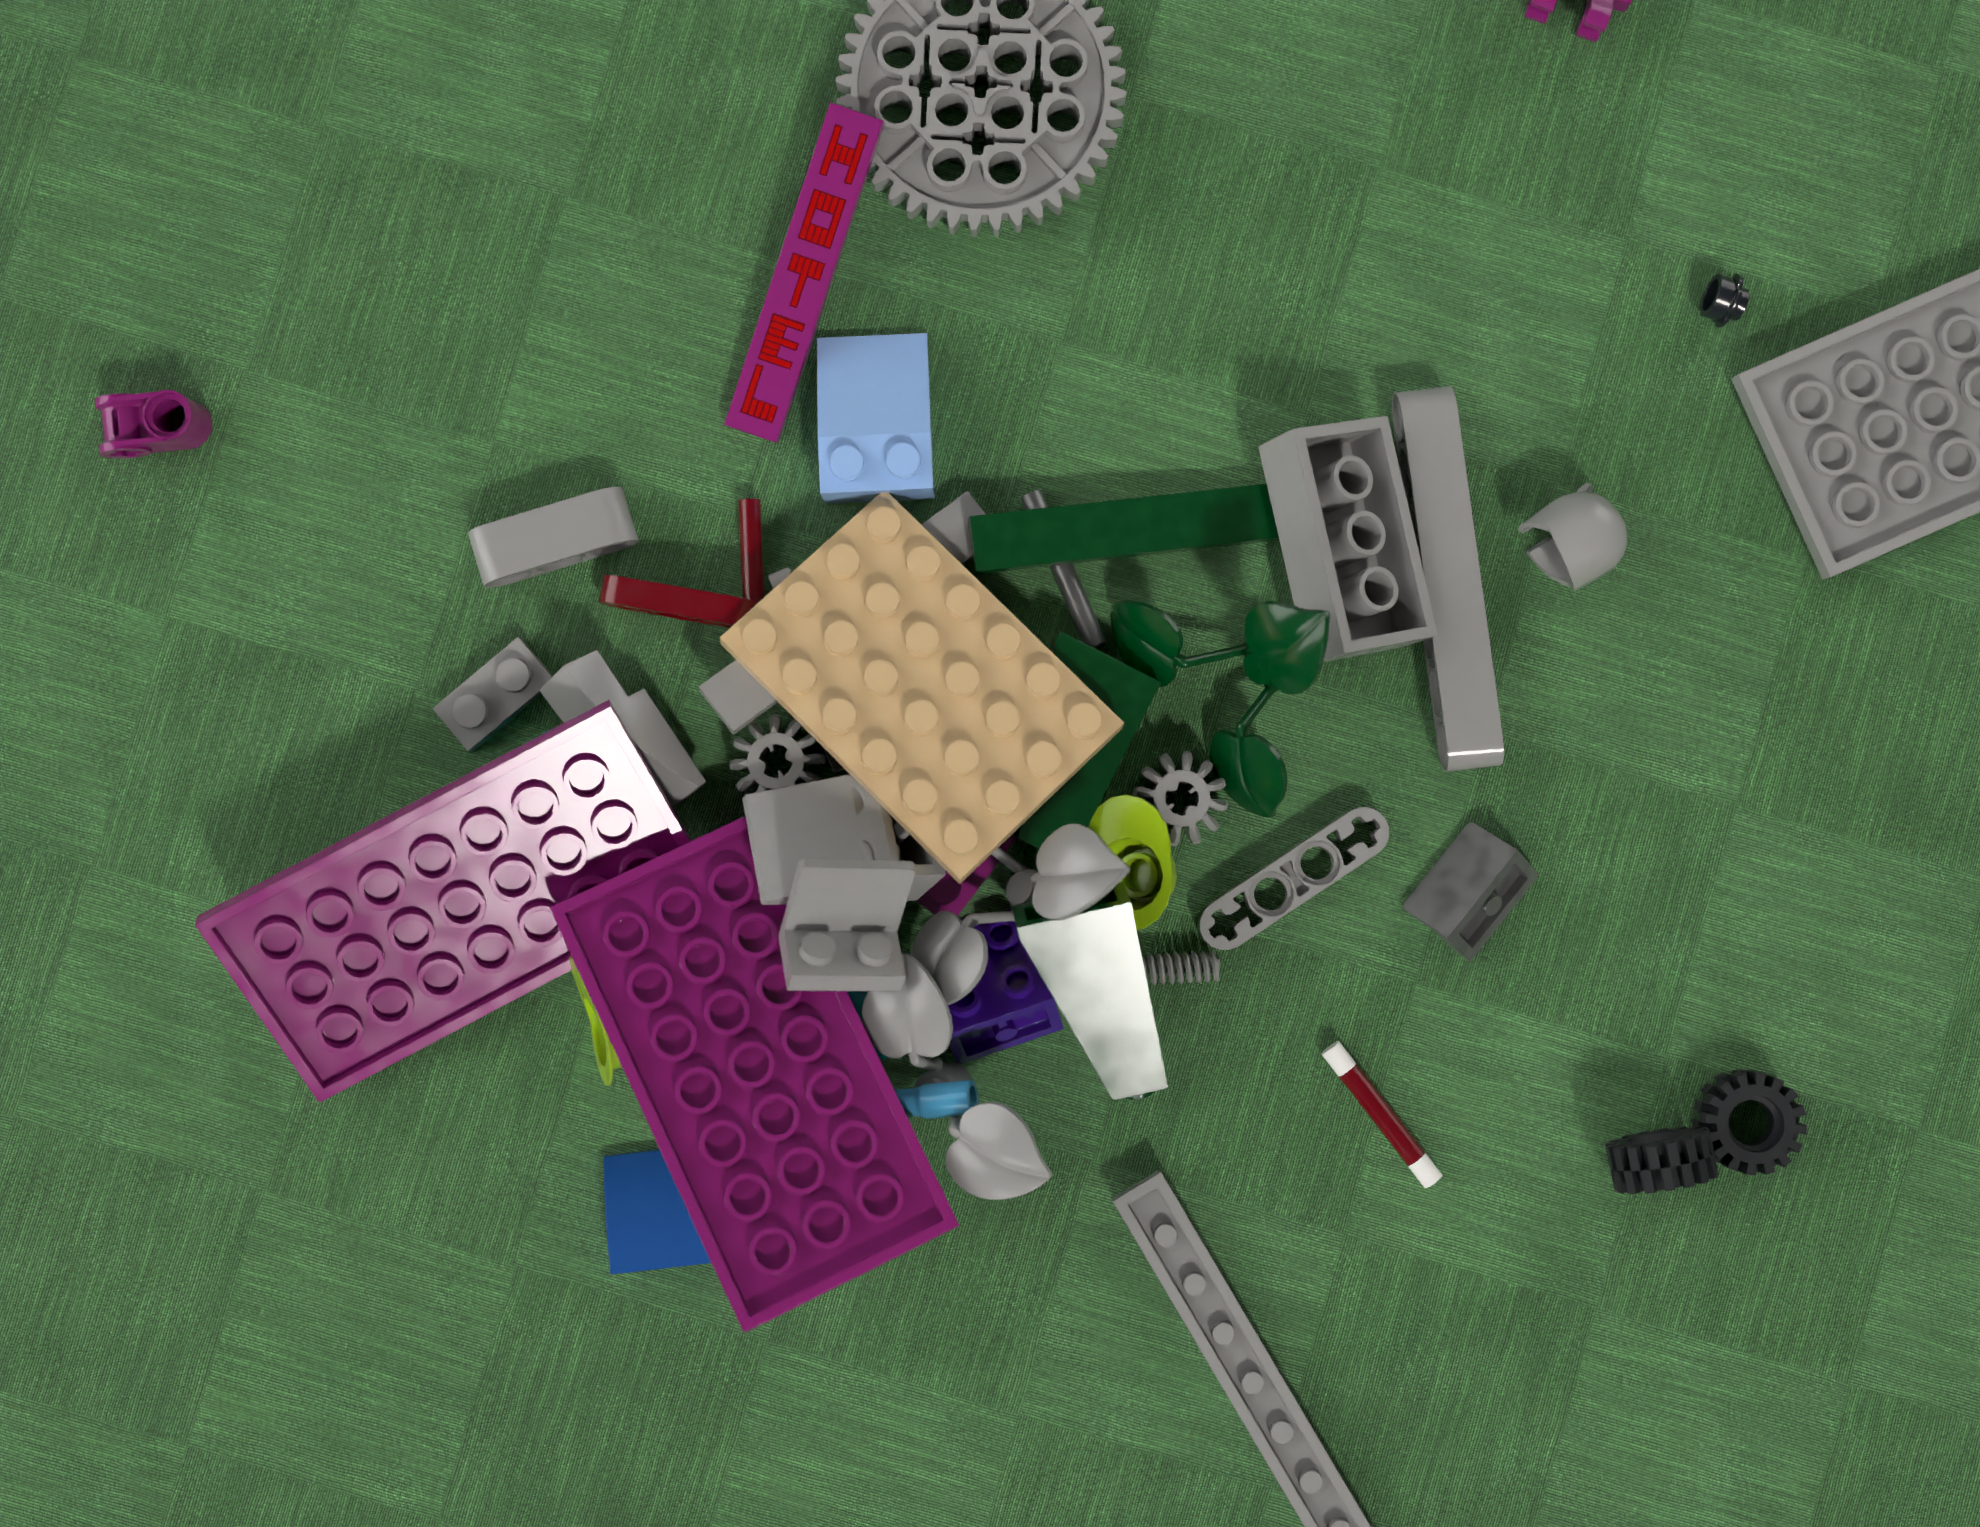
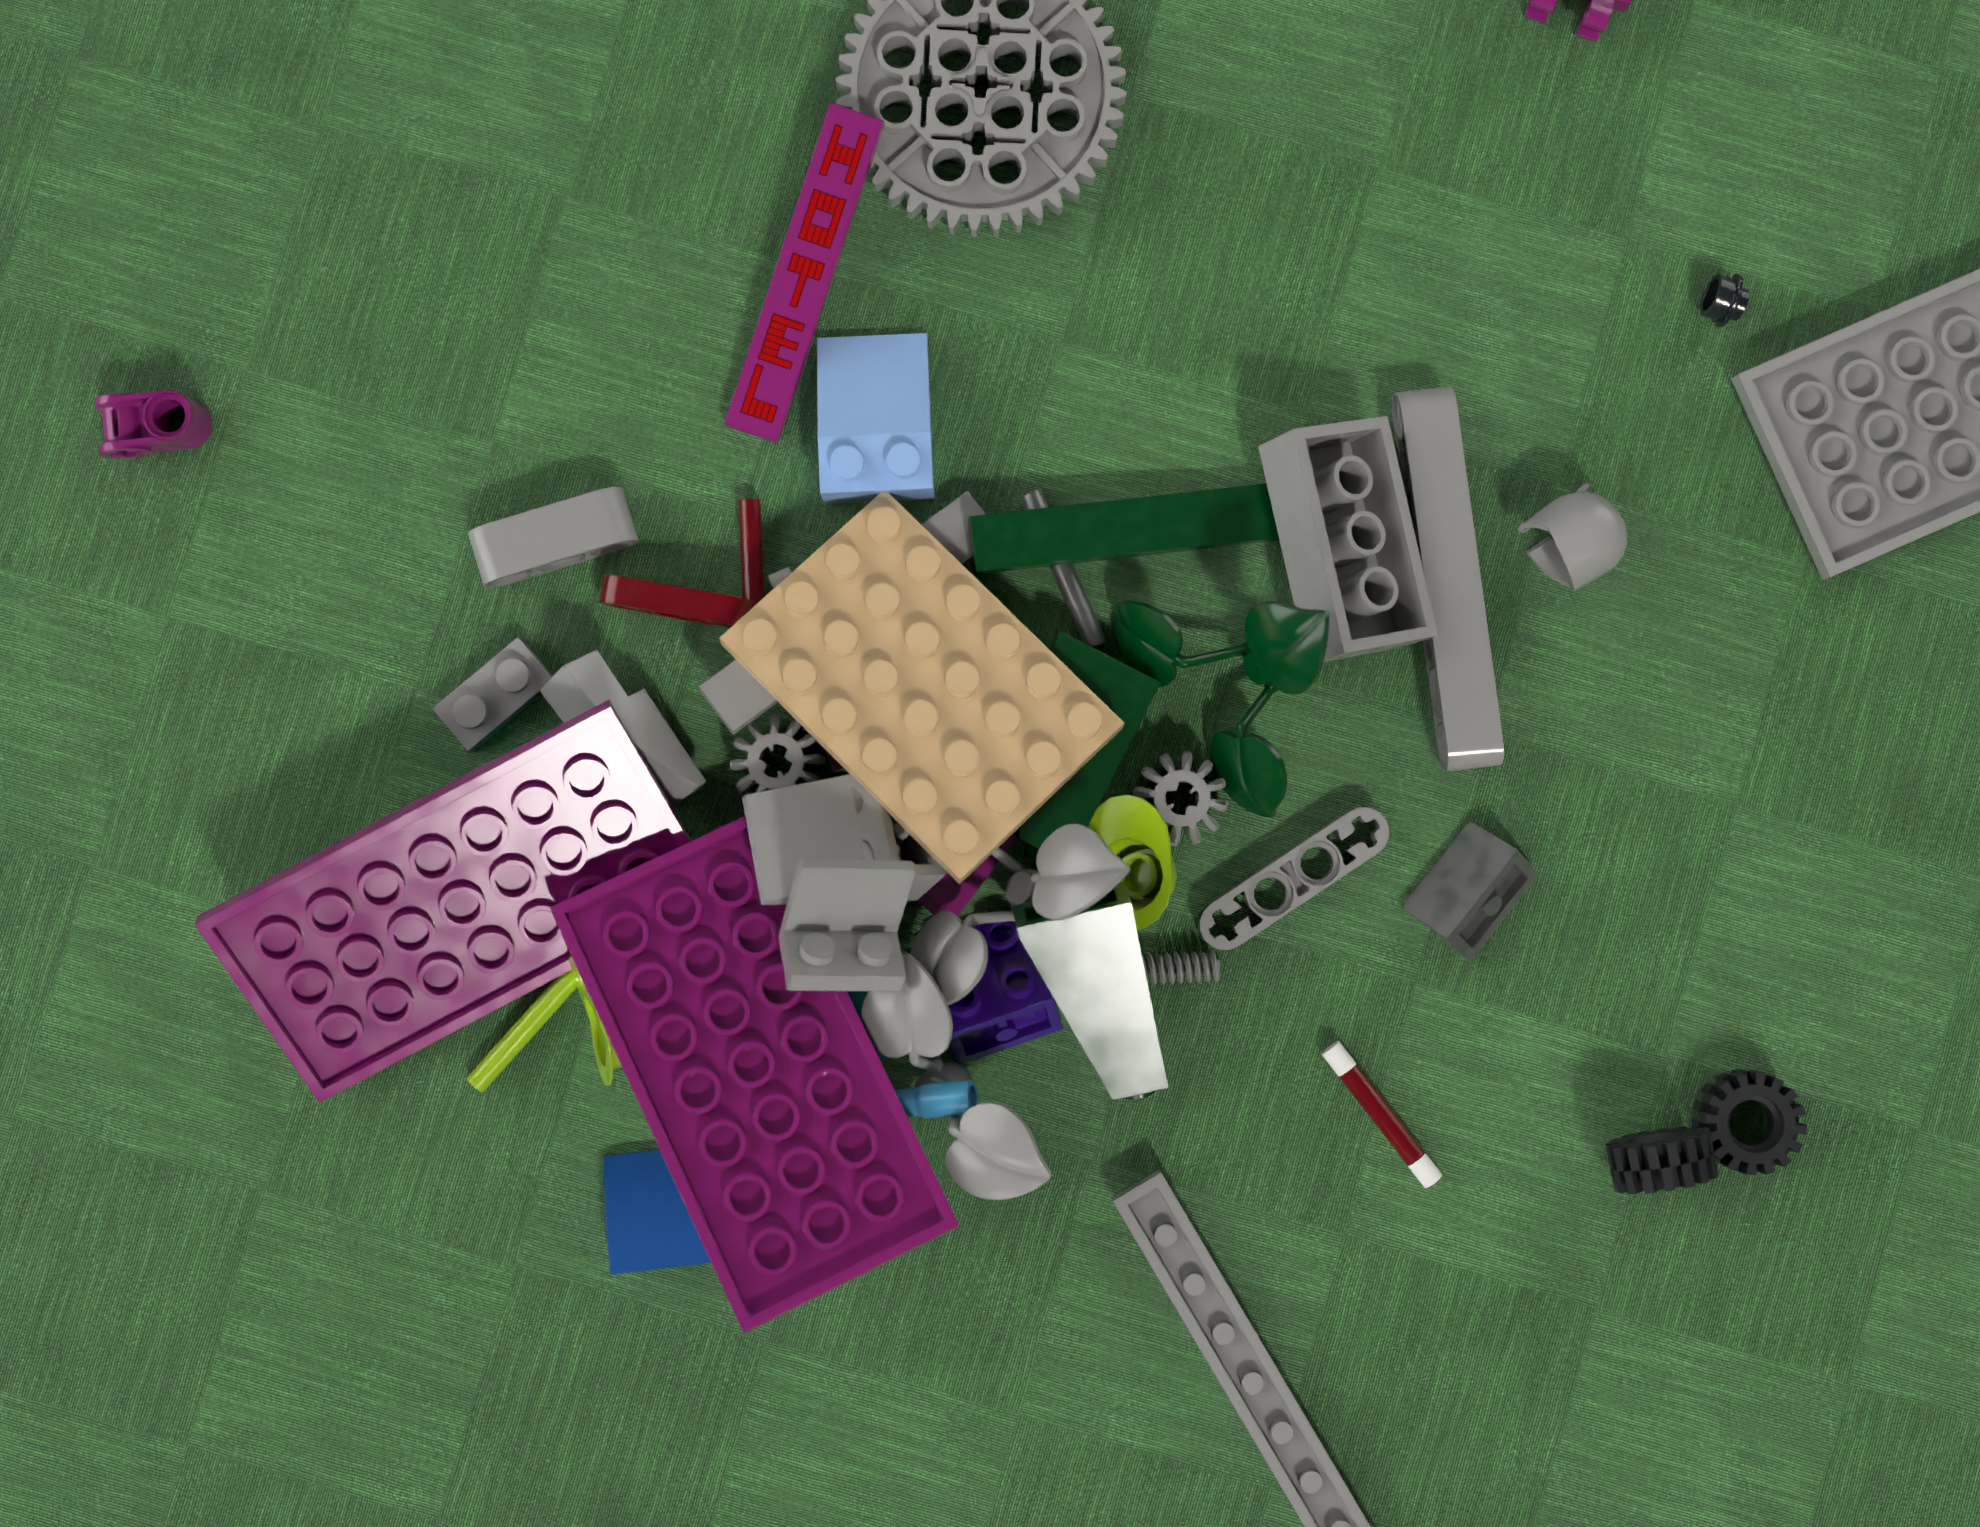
(522, 1031): none -> lime bar

